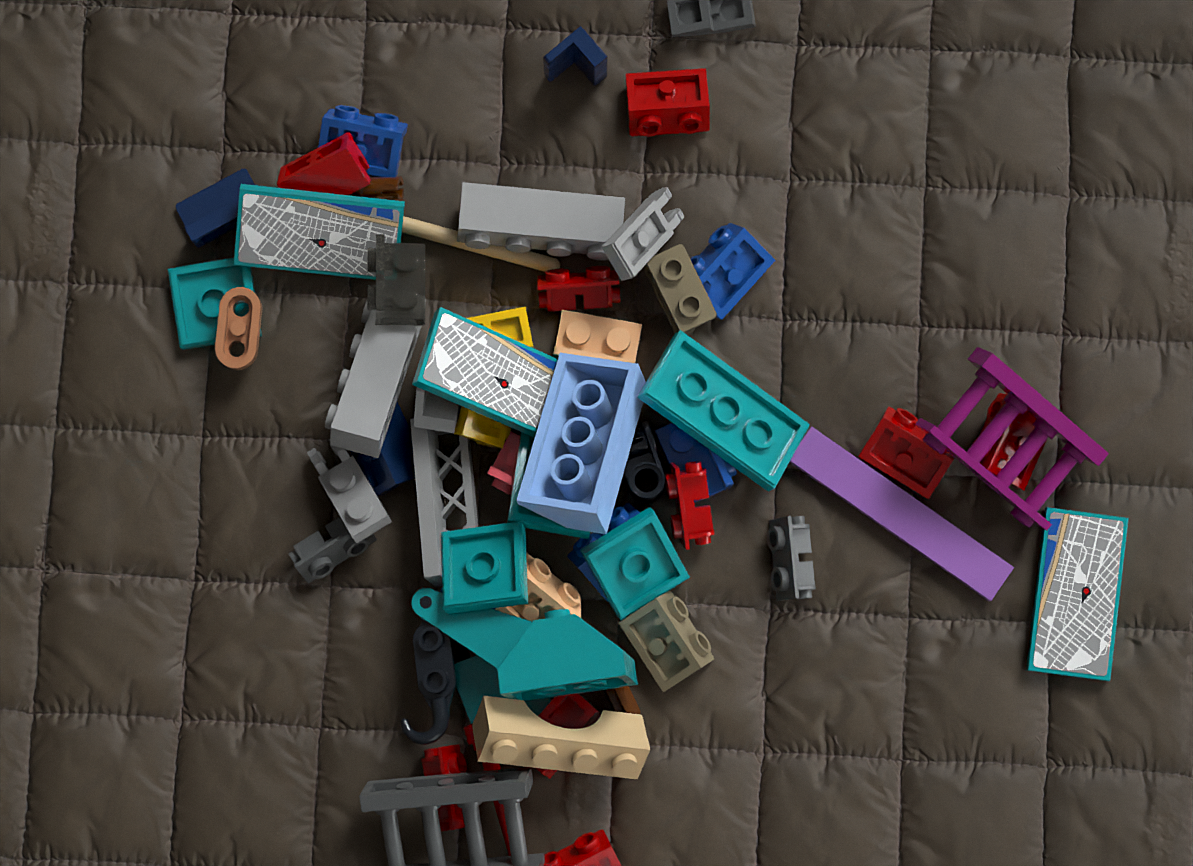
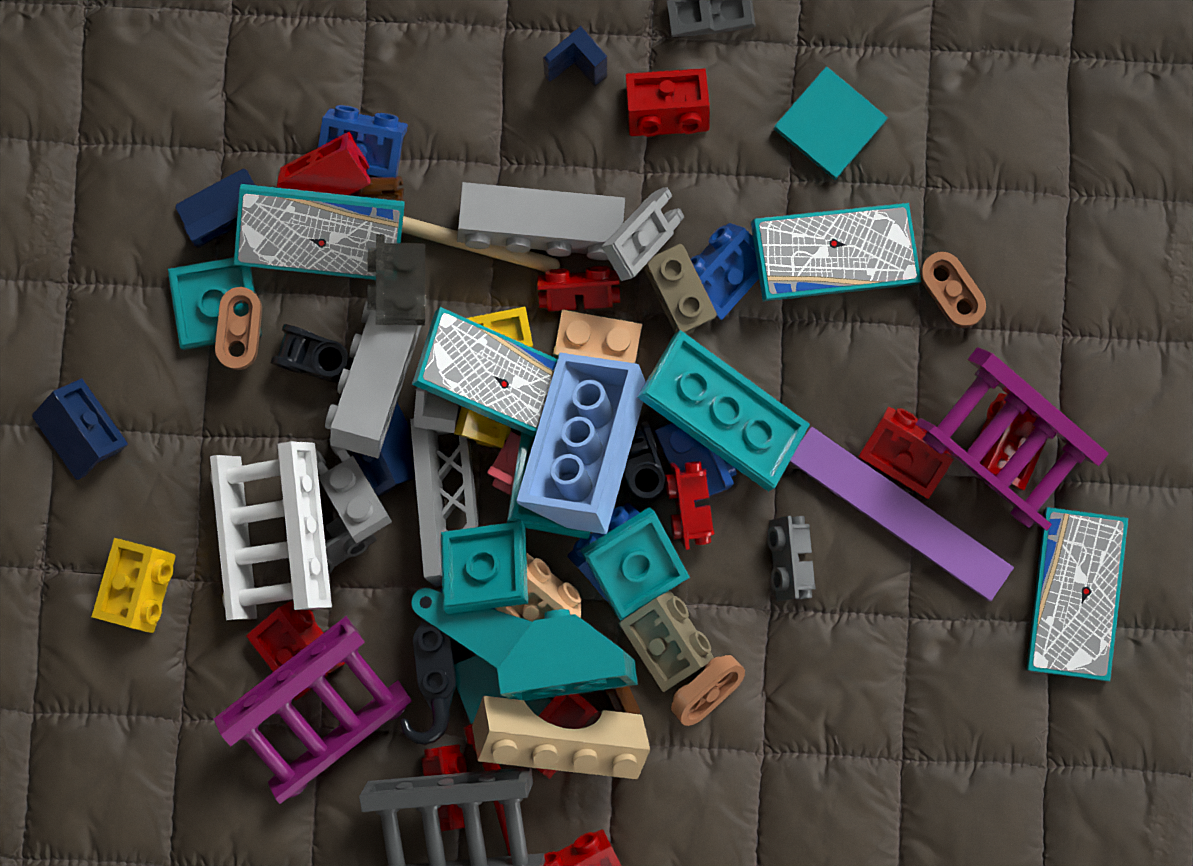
(78, 428): none -> dark blue panel
(134, 585): none -> yellow bracket
(285, 635): none -> red bracket
(304, 531): none -> white fence
(305, 351): none -> black piece
(305, 671): none -> magenta fence
(707, 690): none -> nougat plate
(830, 123): none -> teal tile
(835, 251): none -> tile
(956, 288): none -> nougat plate

